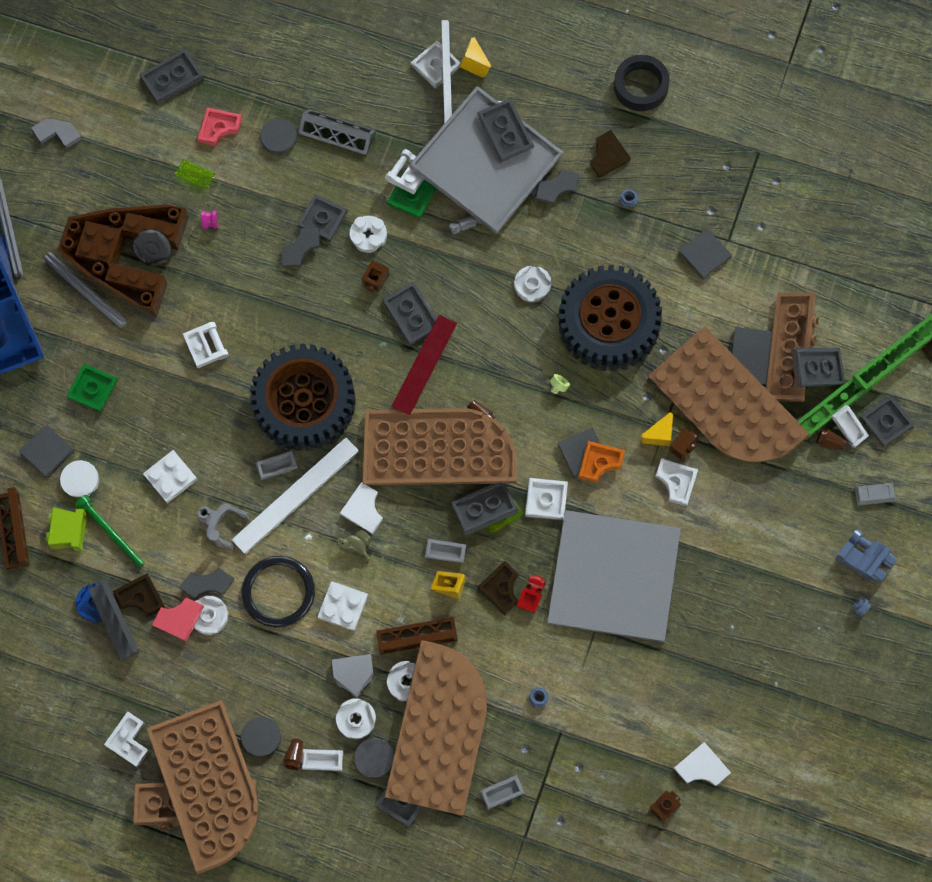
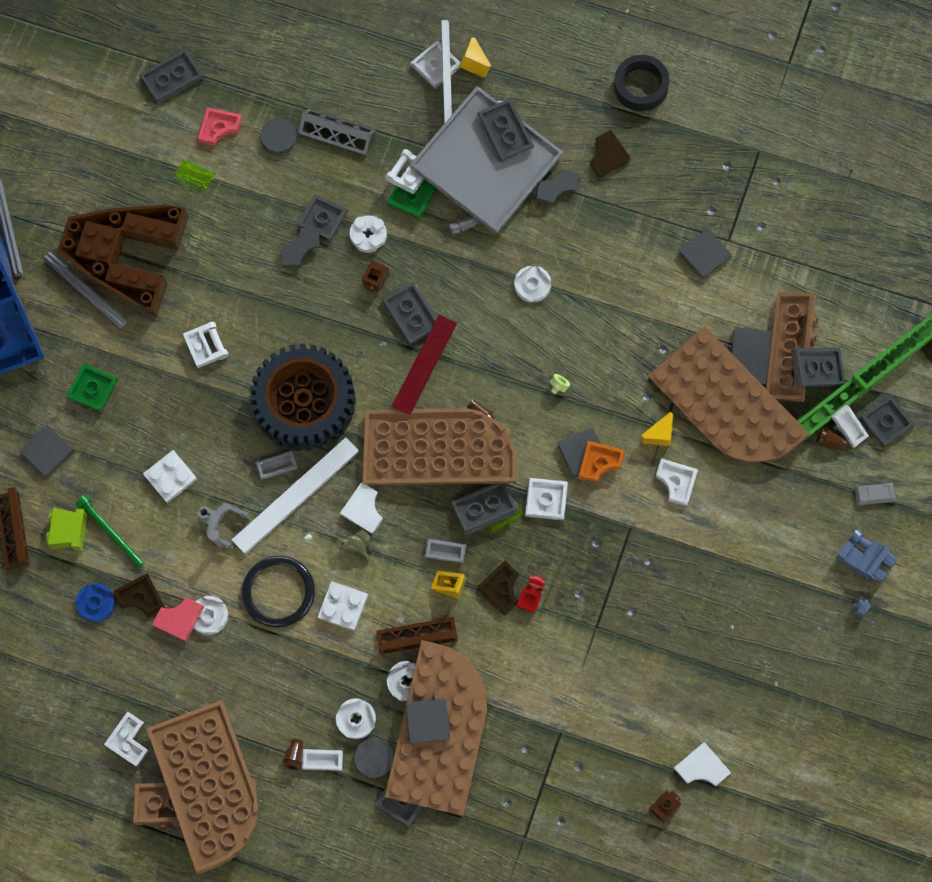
(49, 128): light grey tile -> none
(79, 479): white tile -> none
(113, 620): dark grey fence -> none
(152, 247): dark grey tile -> none
(196, 584): dark grey tile -> none
(209, 219): dark pink wheel -> none
(261, 736): dark grey tile -> none
(353, 673): light grey slope -> none
(427, 721): none -> dark grey tile
(502, 792): light grey tile -> none
(538, 691): sand blue plate -> none
(614, 576): light grey tile -> none
(622, 345): black wheel -> none
(628, 193): sand blue plate -> none
(683, 444): reddish brown brick -> none

